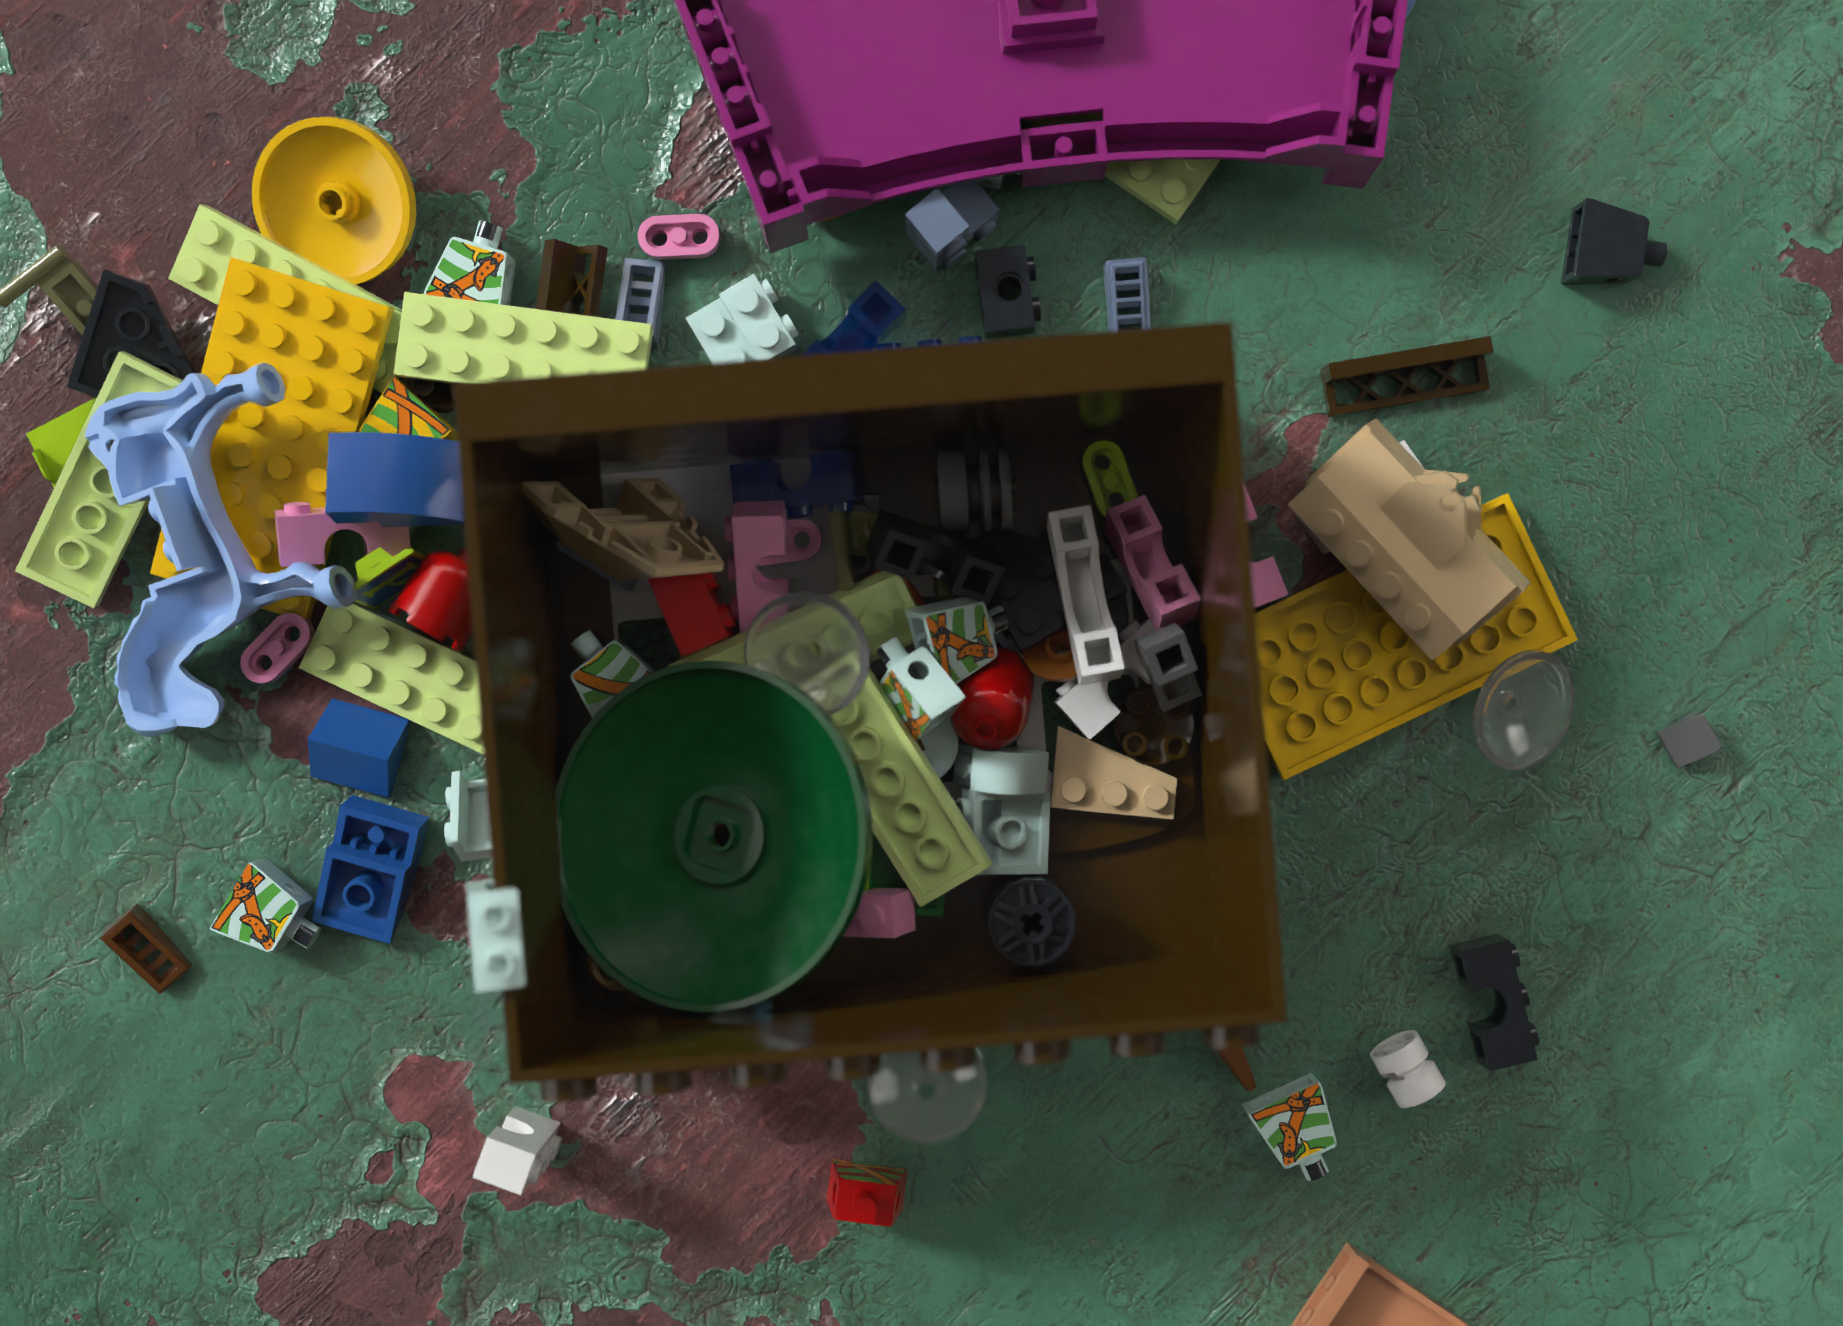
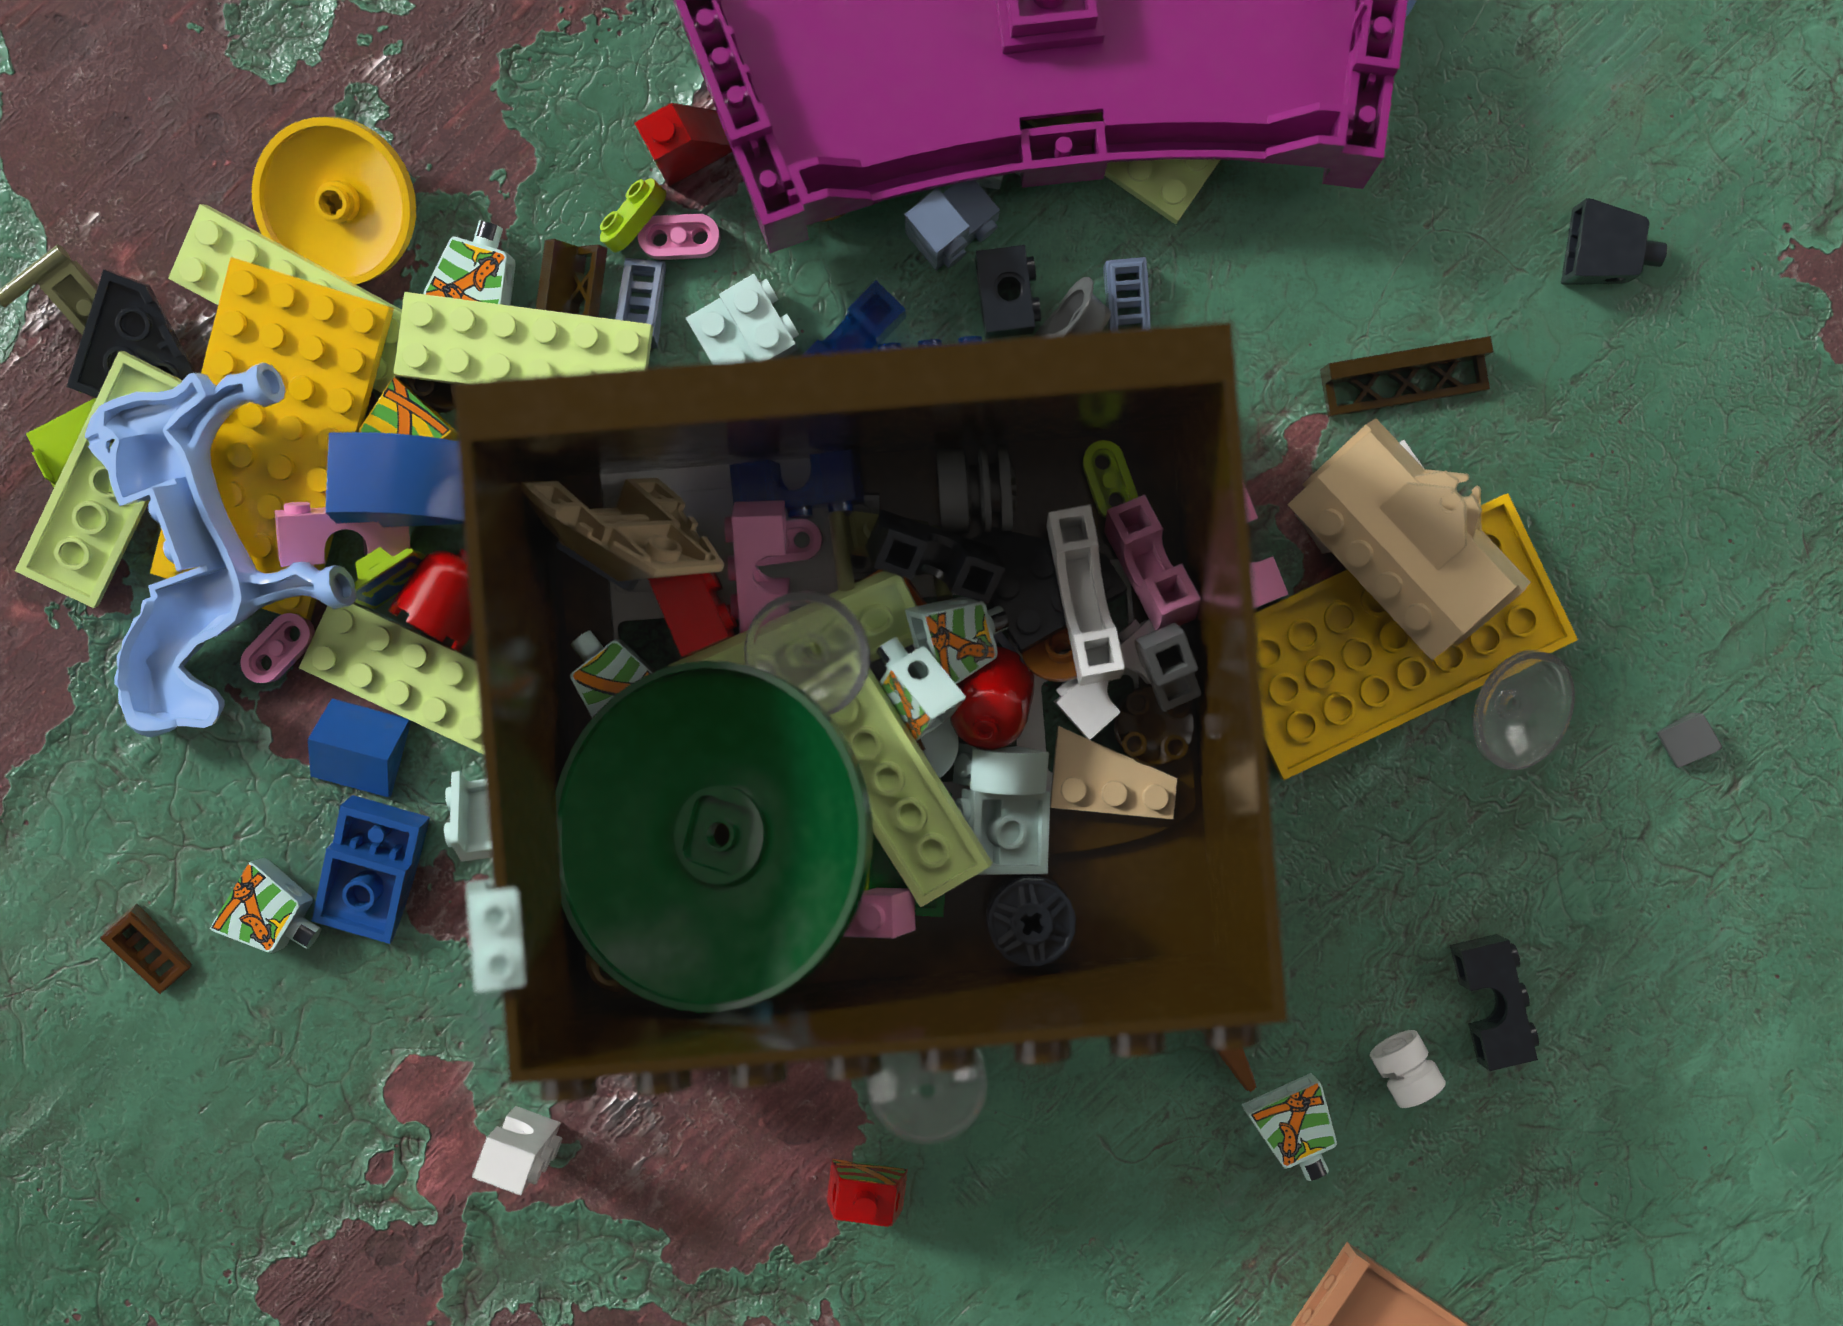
(624, 225): none -> lime plate
(683, 139): none -> red slope
(1077, 313): none -> dark grey piece

